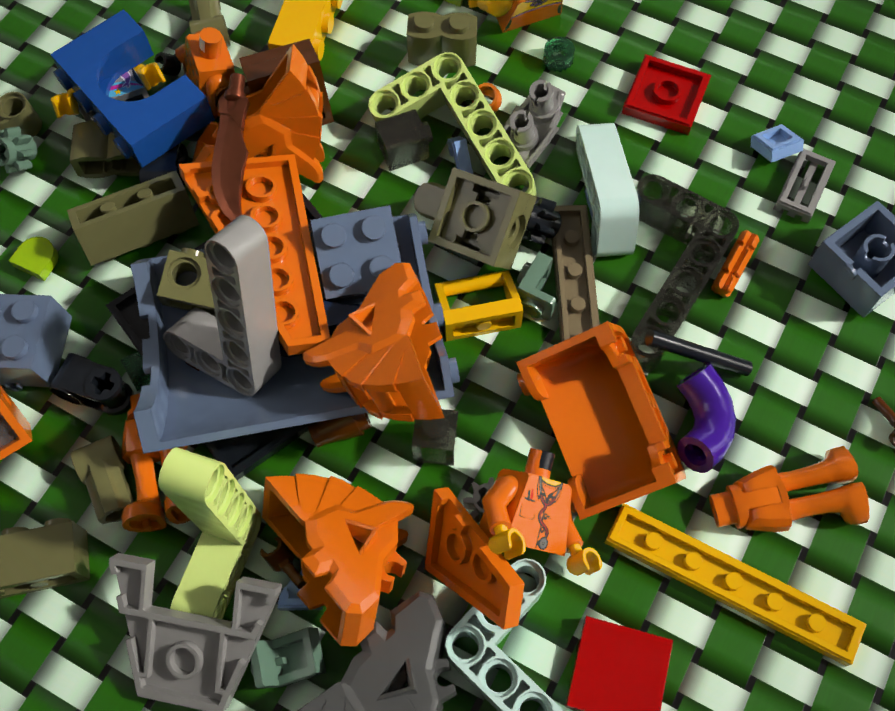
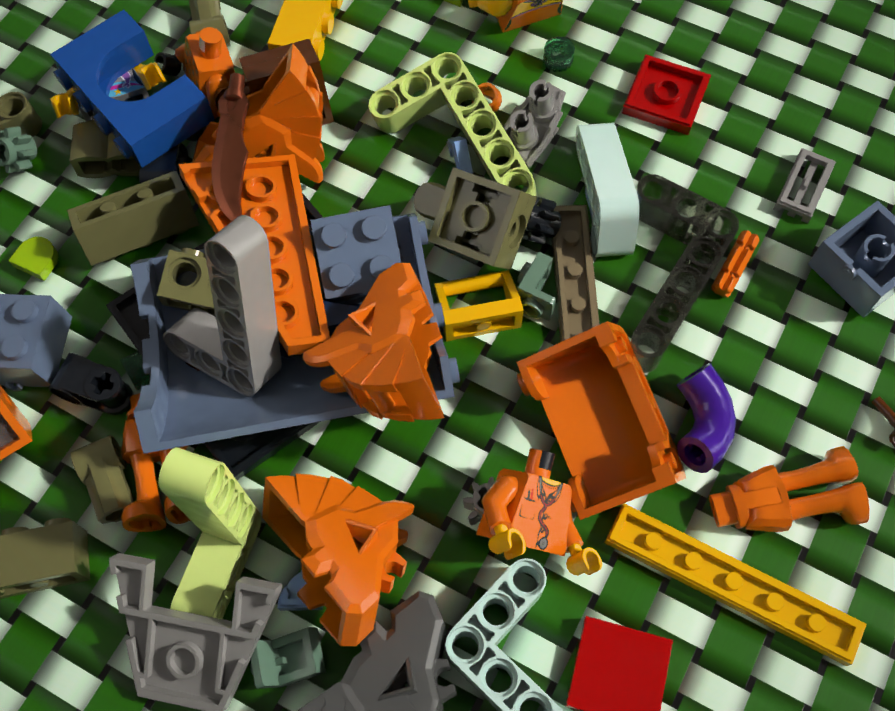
(281, 560): reddish brown hand -> none
(339, 429): reddish brown cone -> none
(403, 139): clear smoke brick -> none
(434, 34): olive brick -> none
(436, 439): clear smoke brick -> none
(464, 563): orange wing -> none
(698, 352): black bar -> none
(777, 143): light blue tile -> none

